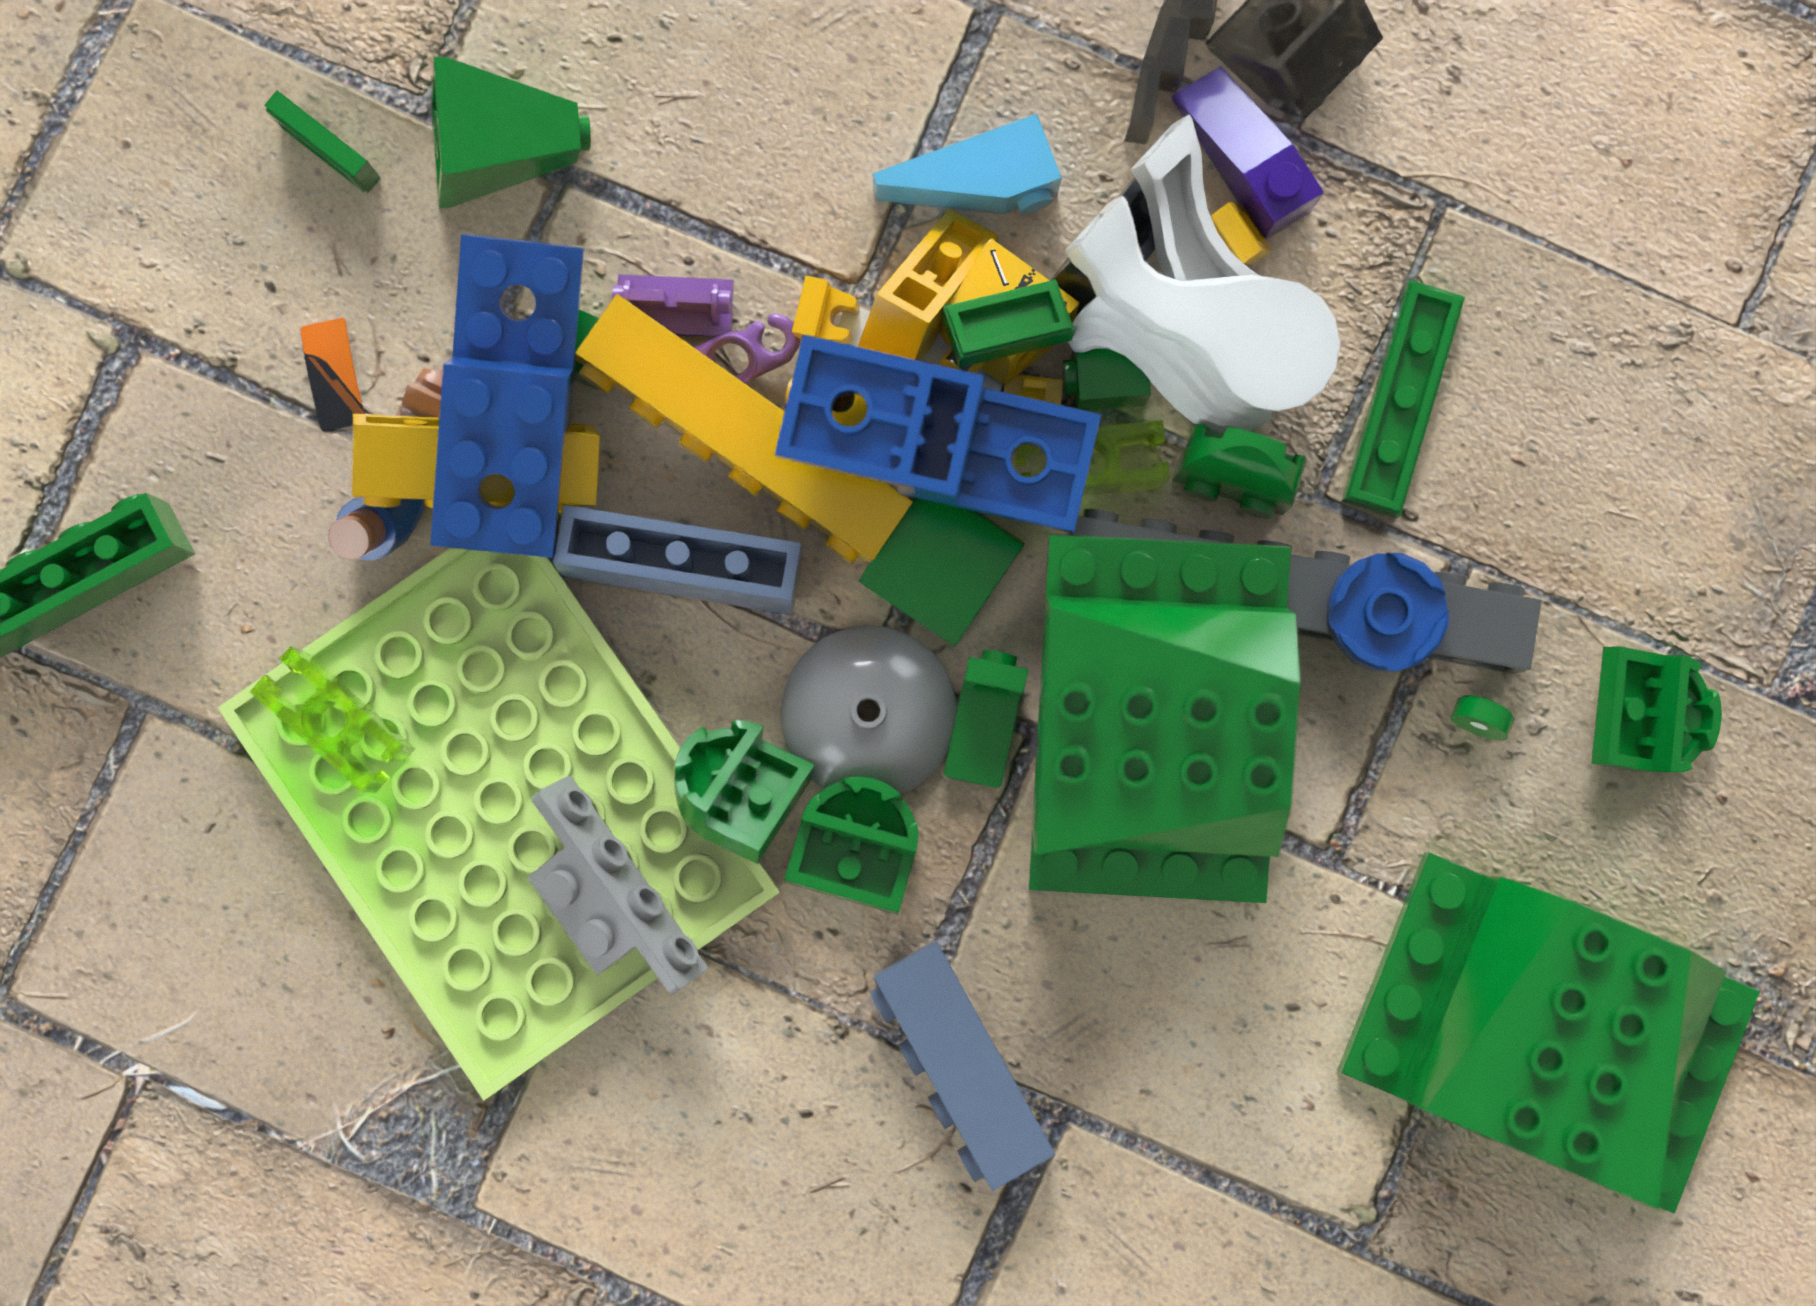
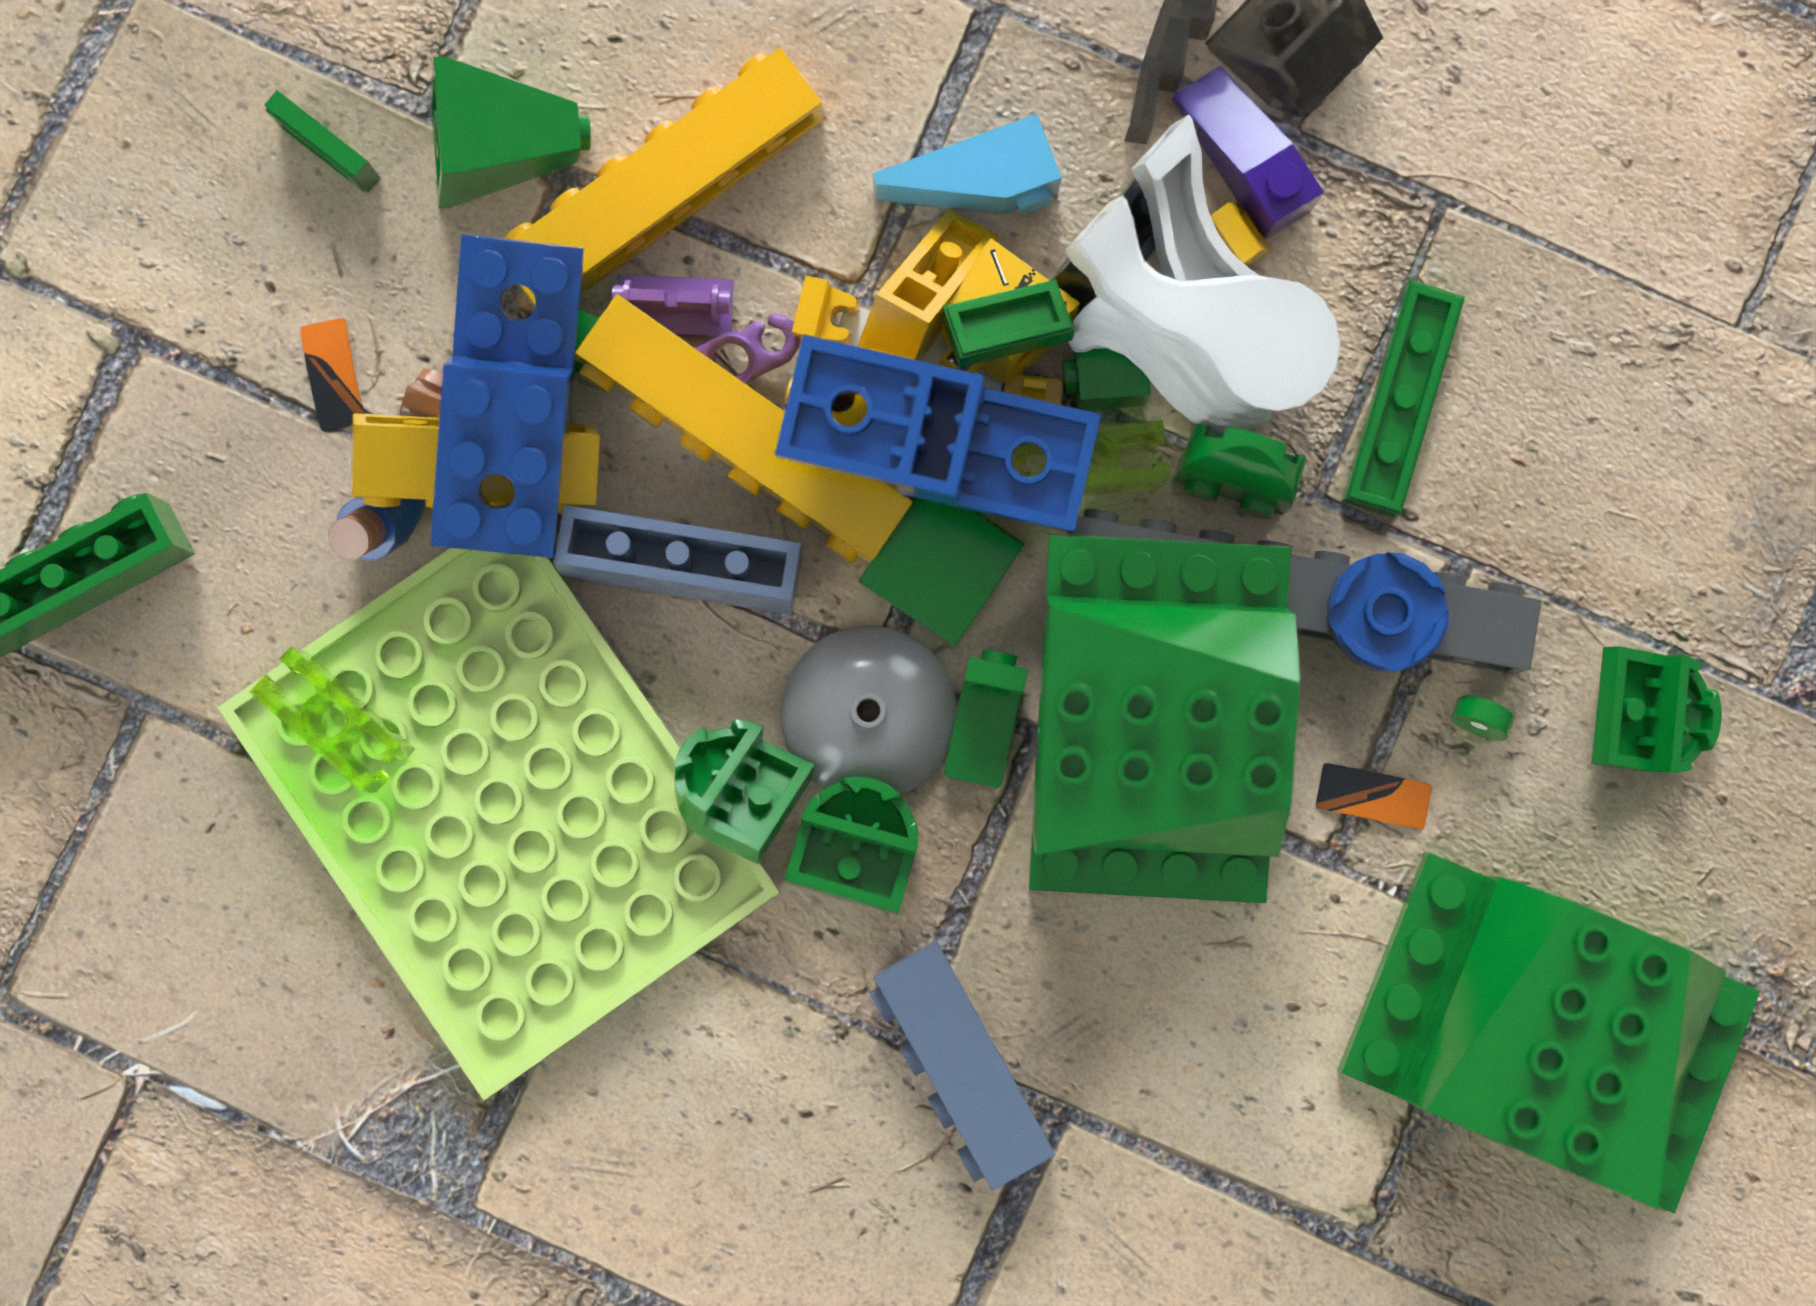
(603, 894): light grey bracket -> none
(680, 167): none -> yellow brick
(1373, 796): none -> sticker

